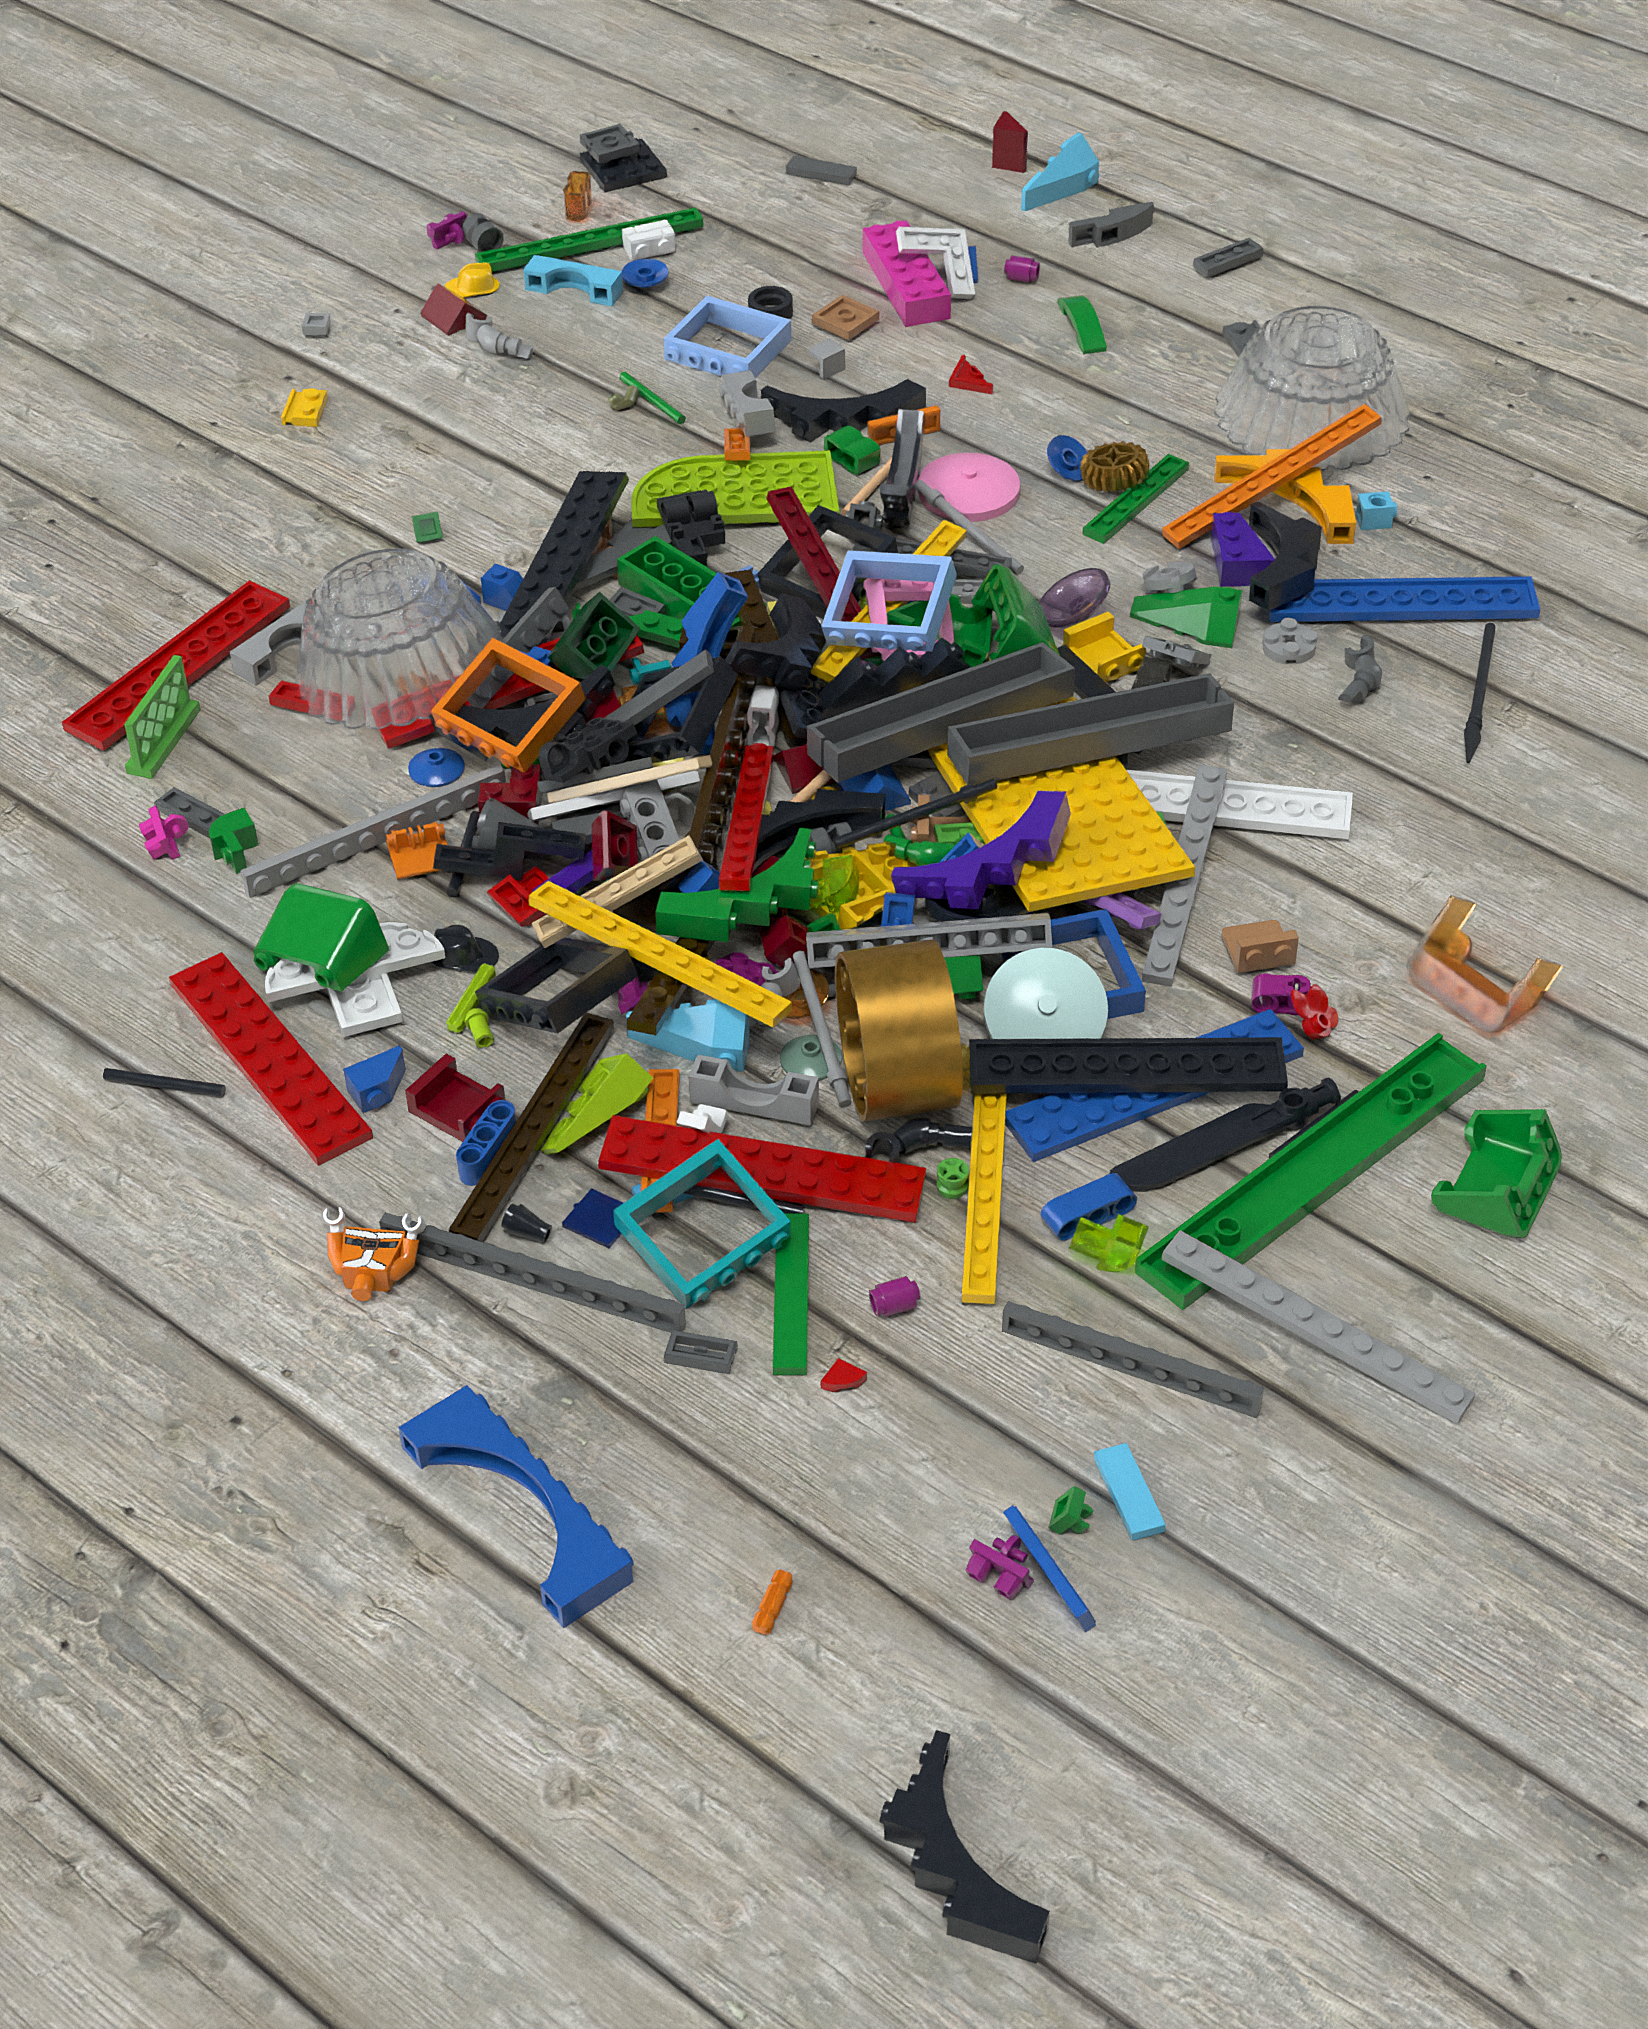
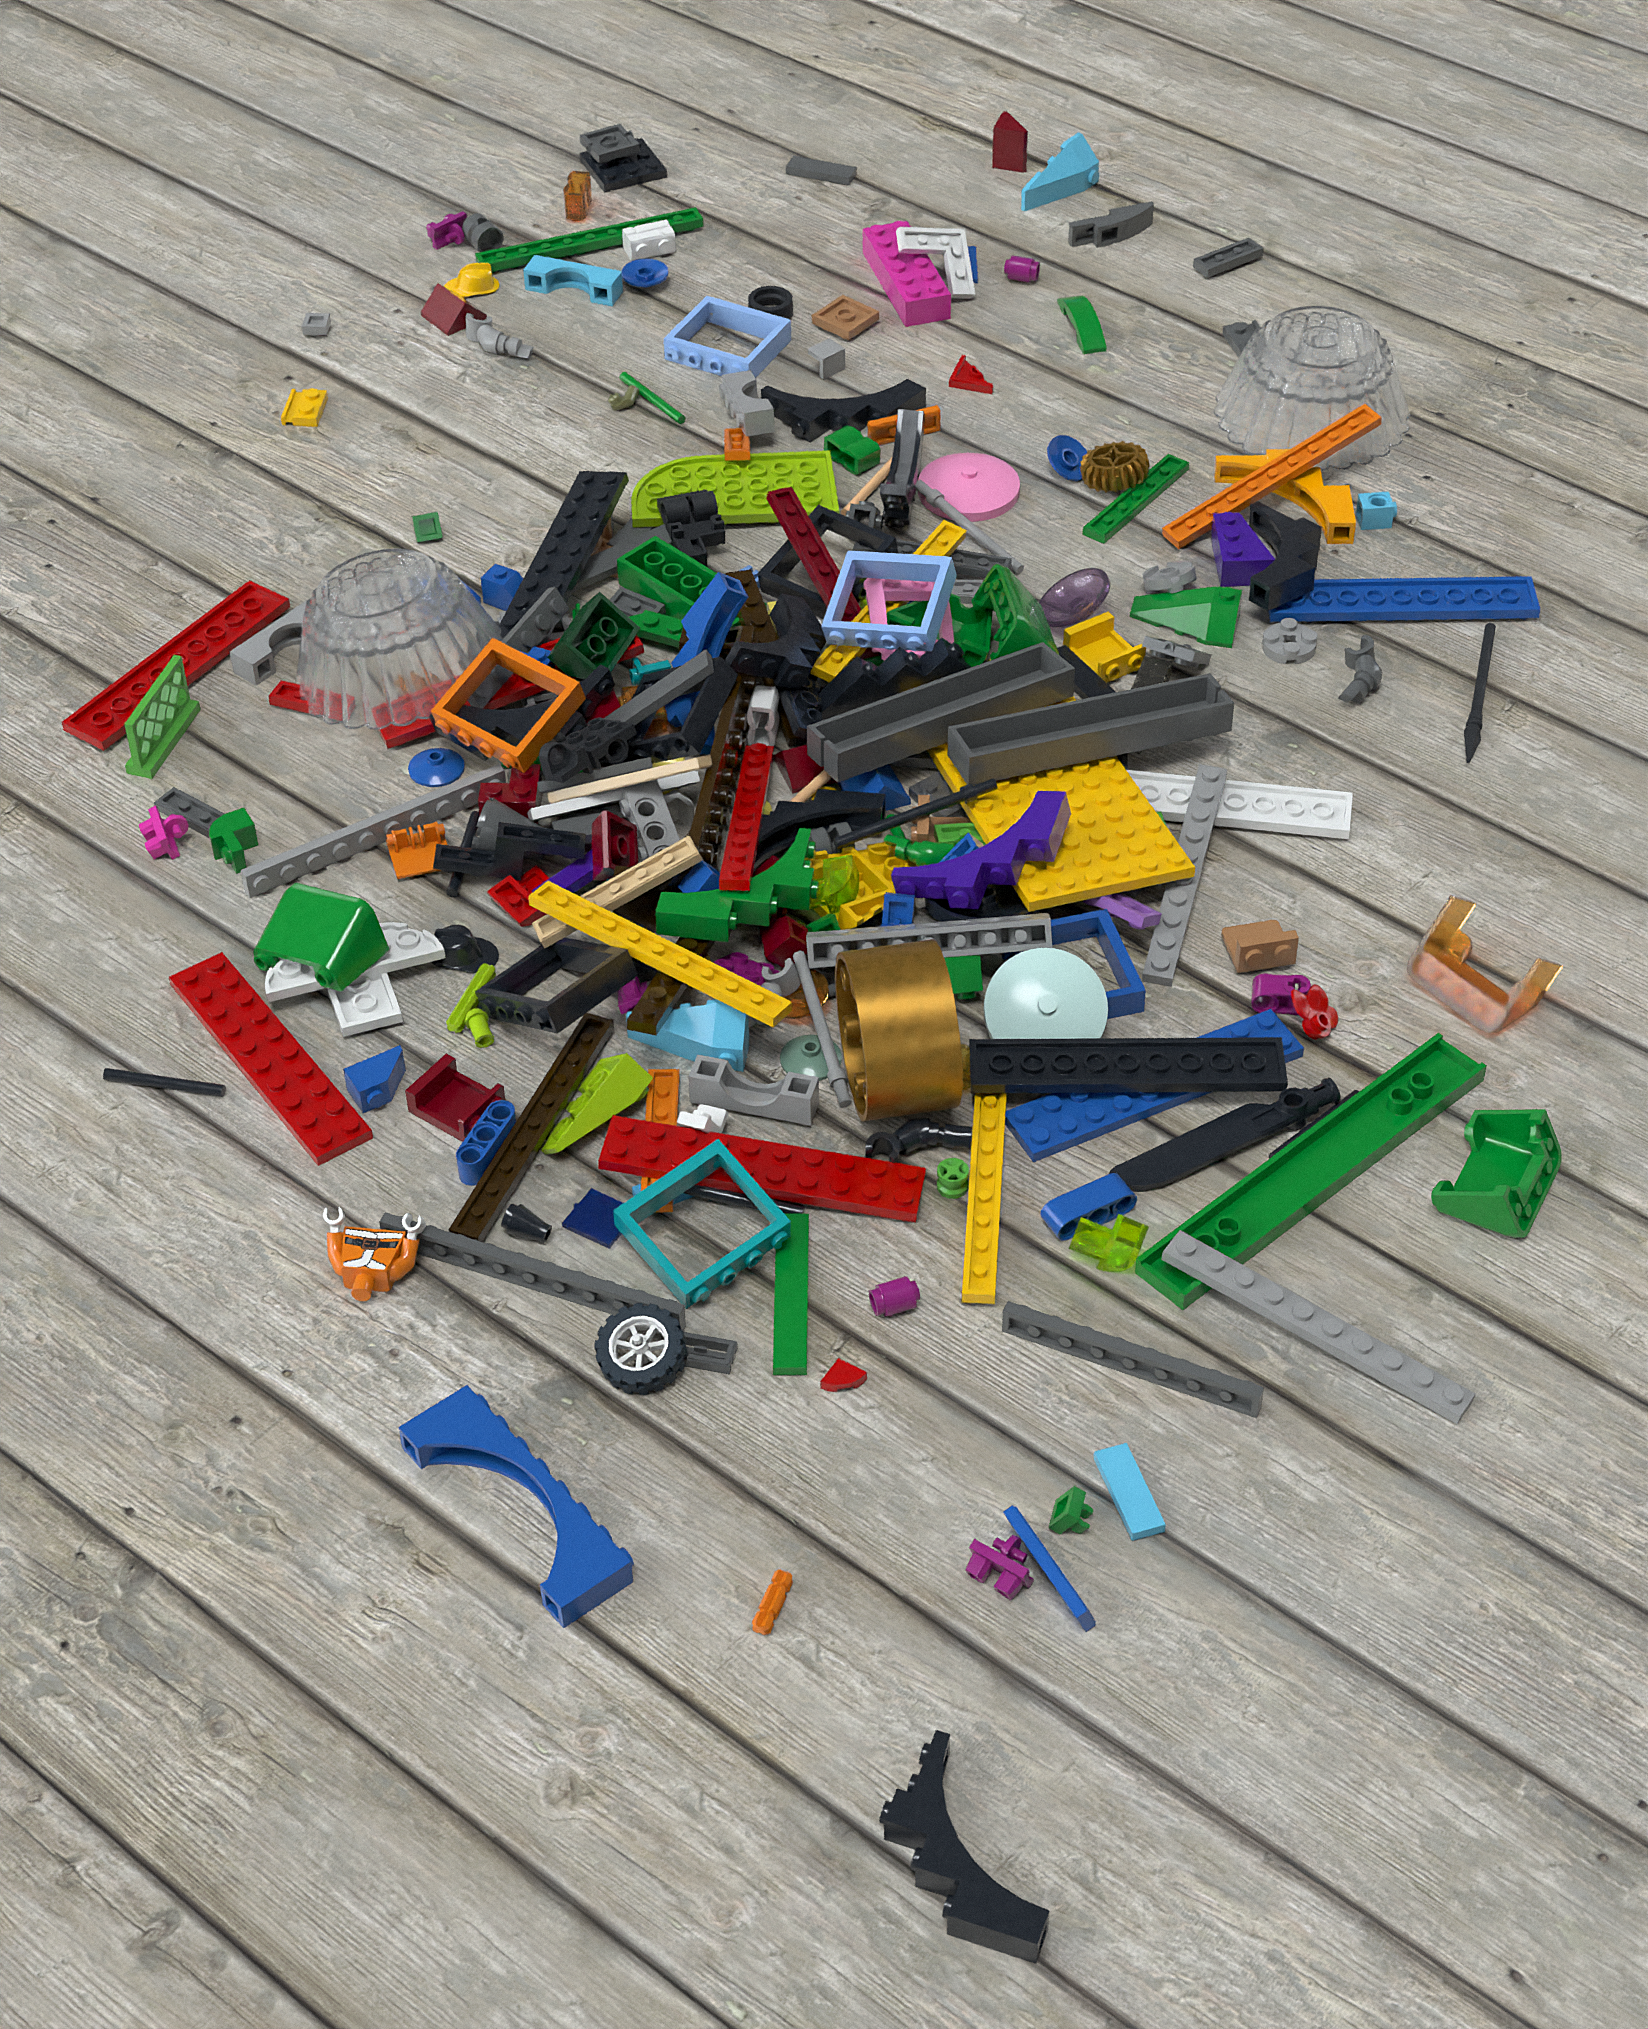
(629, 1322): none -> black wheel

